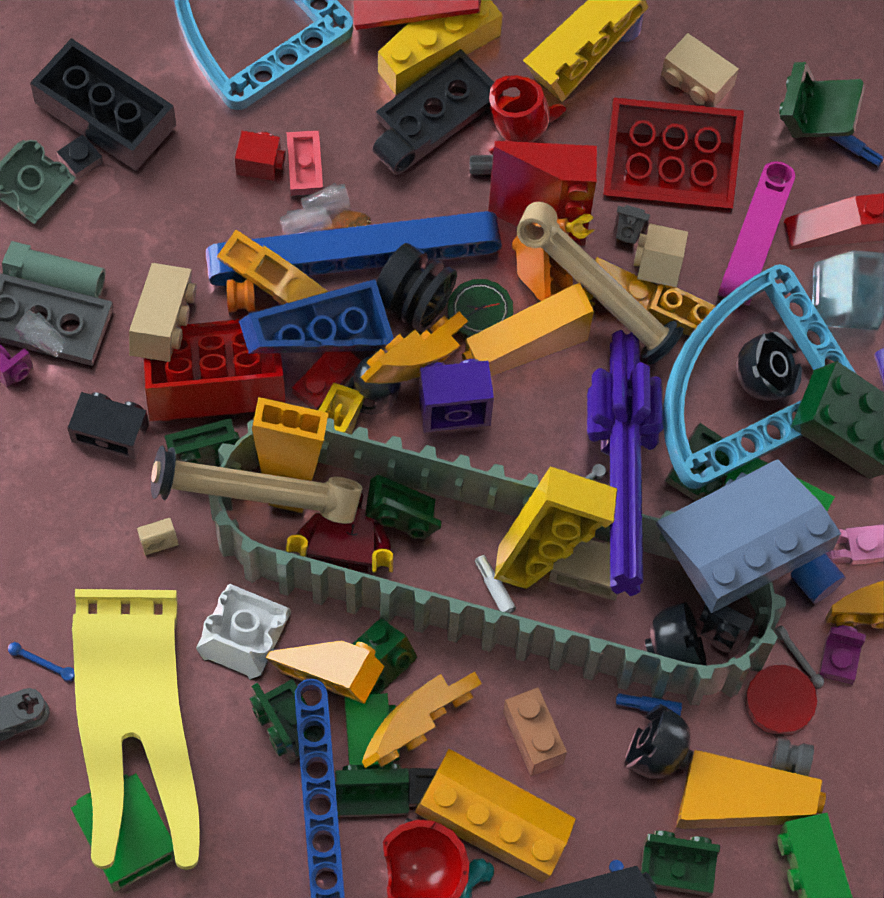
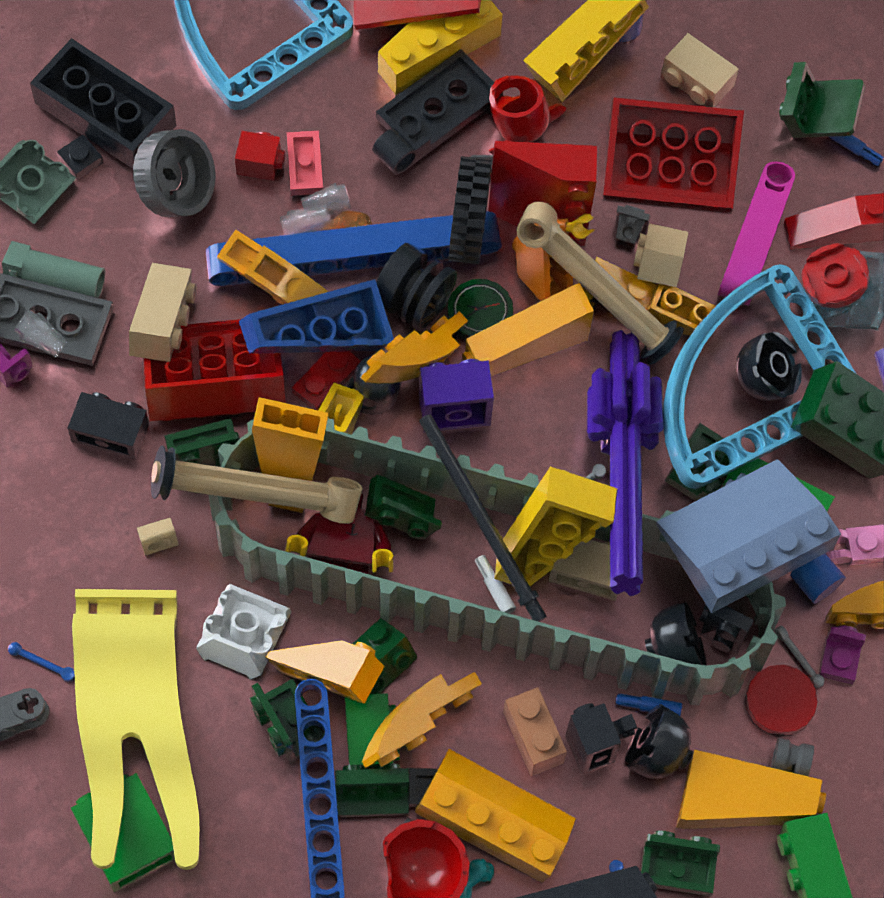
(158, 173): none -> dark grey piece
(240, 296): orange wheel -> none
(470, 210): none -> black tyre
(527, 597): none -> black bar
(595, 737): none -> black brick
(835, 276): none -> red tile

